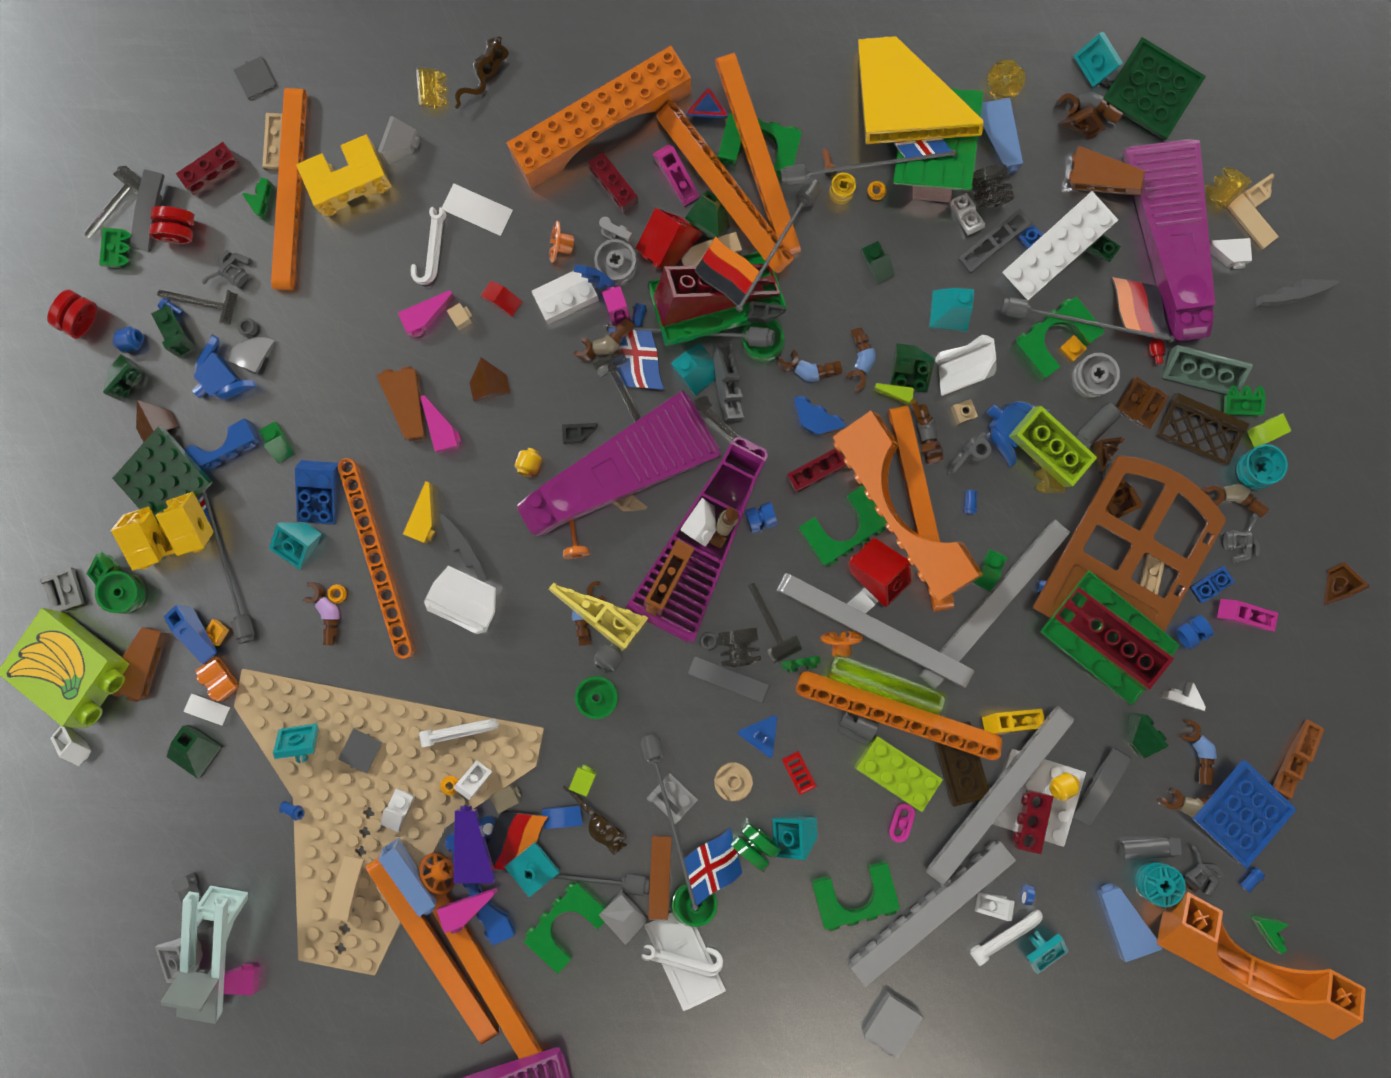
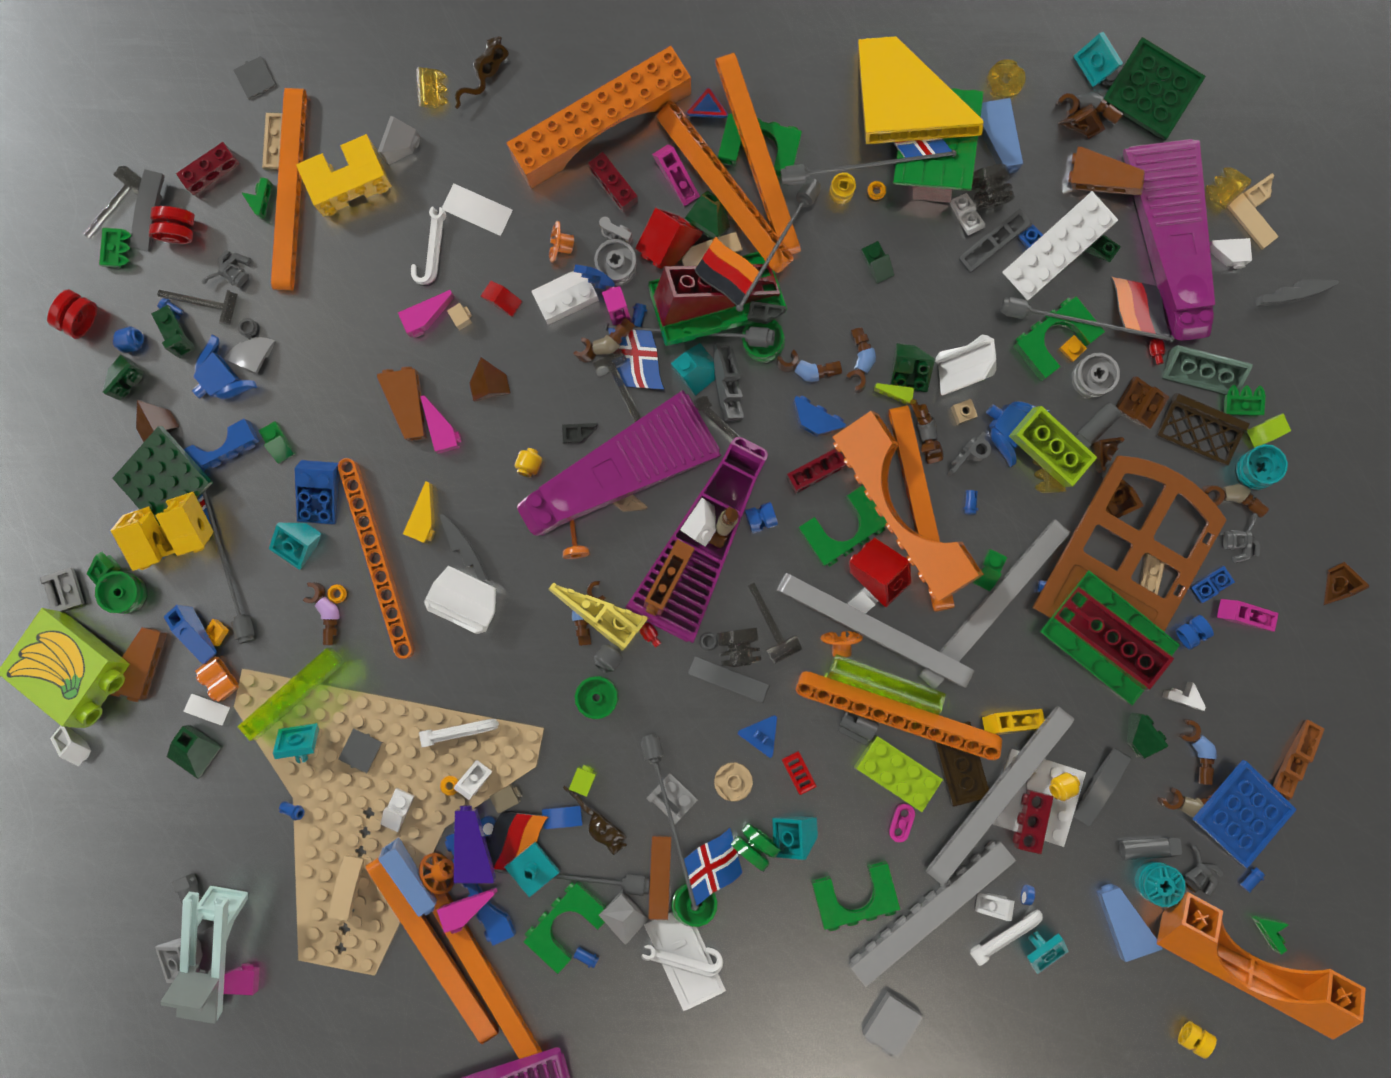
(291, 694): none -> clear neon green brick
(586, 957): none -> blue pin
(649, 634): none -> red cylinder
(809, 663): green plate -> none
(828, 162): dark orange piece -> none
(951, 309): teal slope -> none
(1197, 1040): none -> yellow wheel

